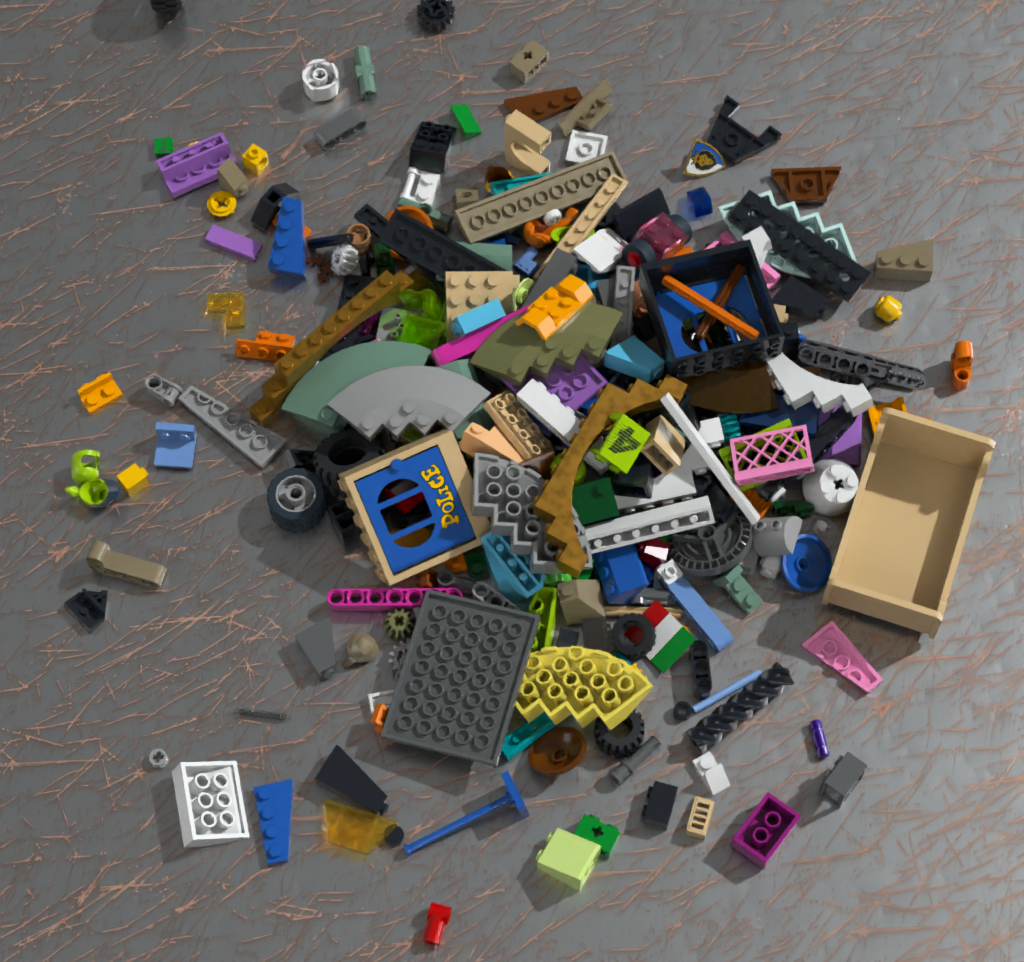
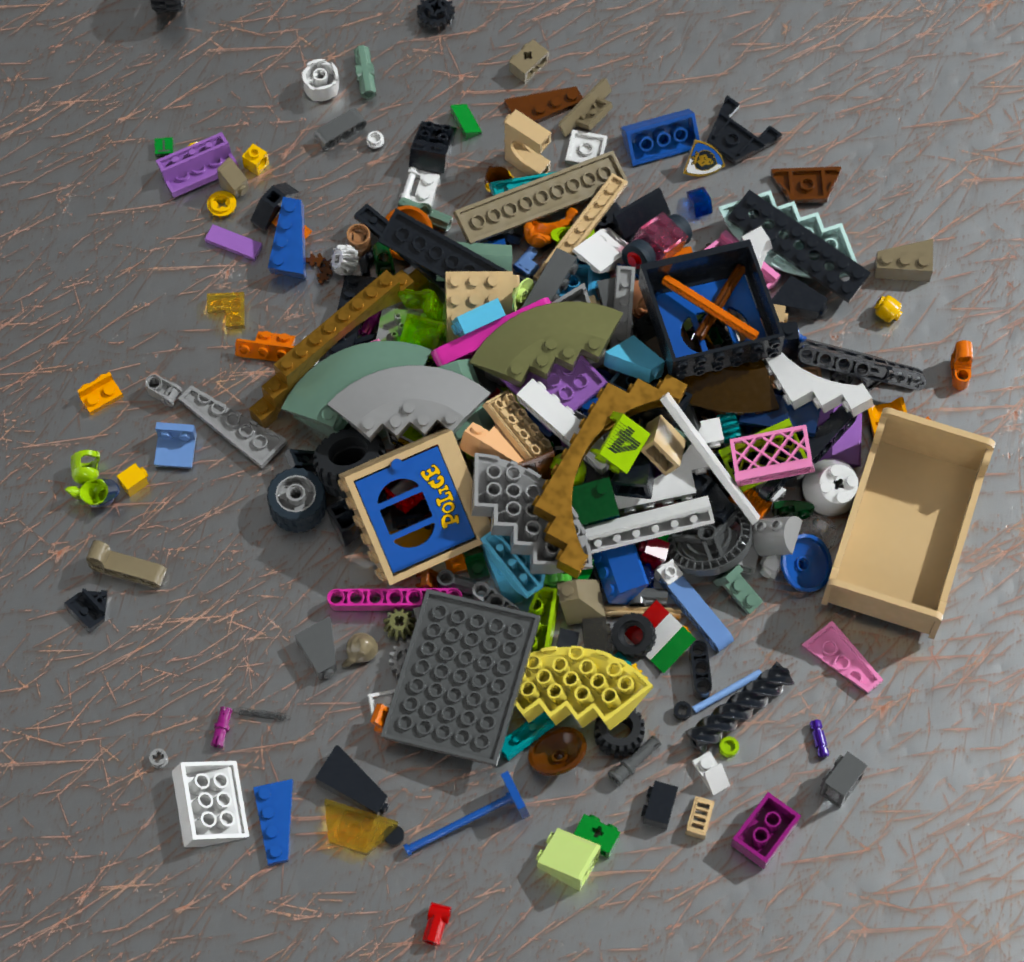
(221, 727): none -> magenta pin
(329, 241): black axle -> none
(375, 139): none -> white plate
(464, 197): dark tan brick -> none
(552, 217): white tile -> none
(556, 306): light orange piece -> none
(660, 136): none -> blue slope
(728, 747): none -> lime tile

